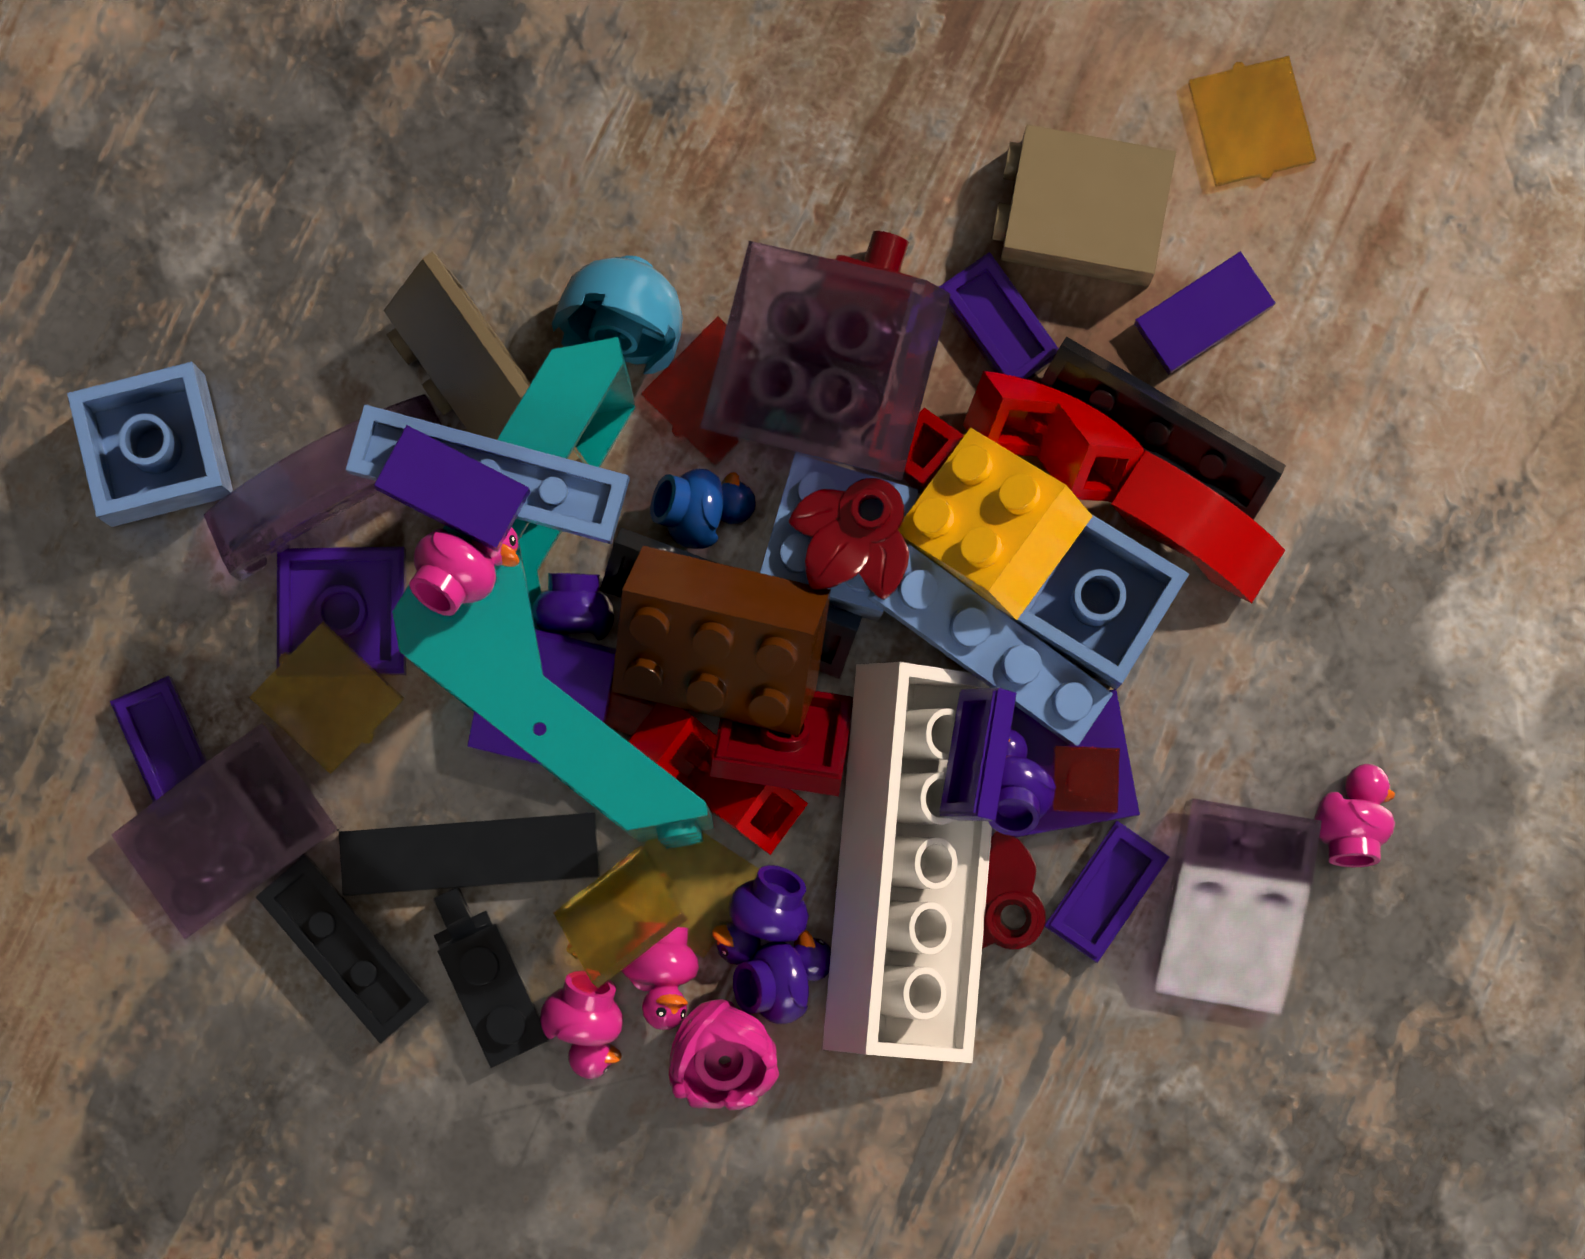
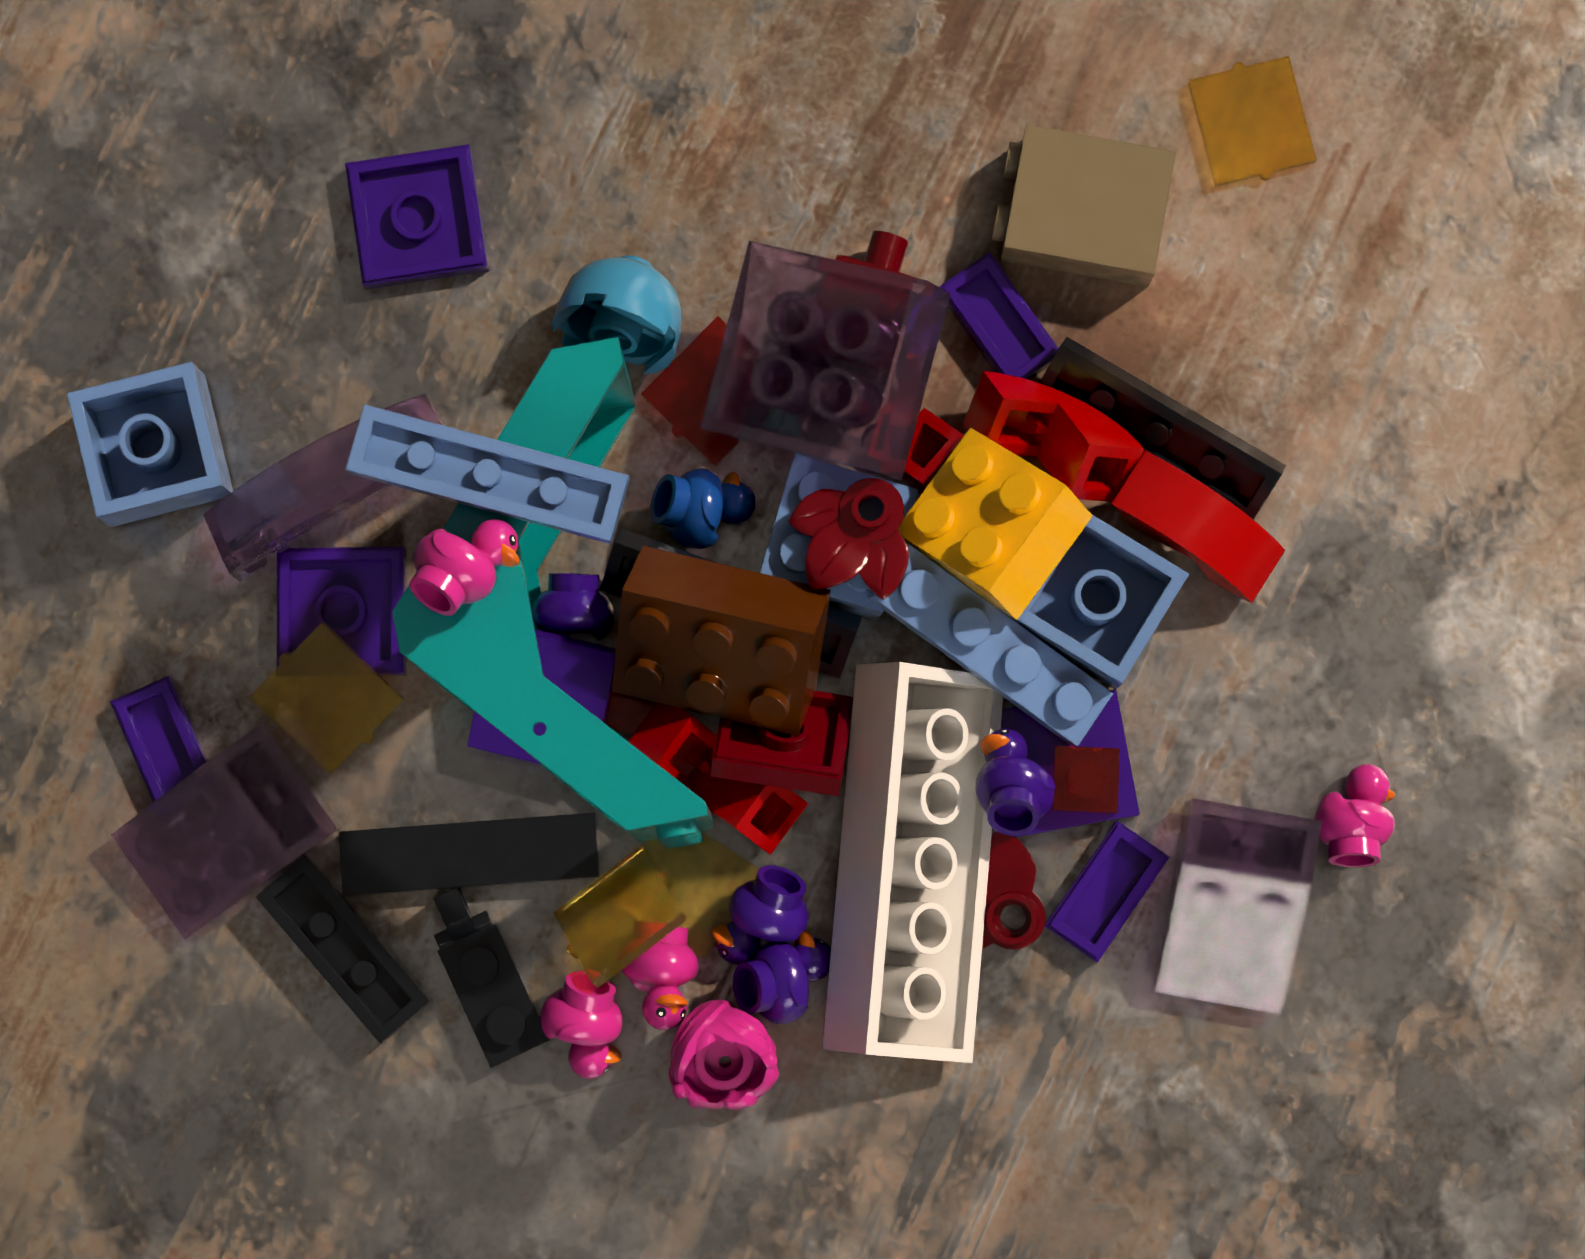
(416, 217): none -> dark purple tile
(452, 488): dark purple tile -> none
(457, 349): dark tan slope -> none
(977, 754): dark purple tile -> none
(1204, 313): dark purple tile -> none

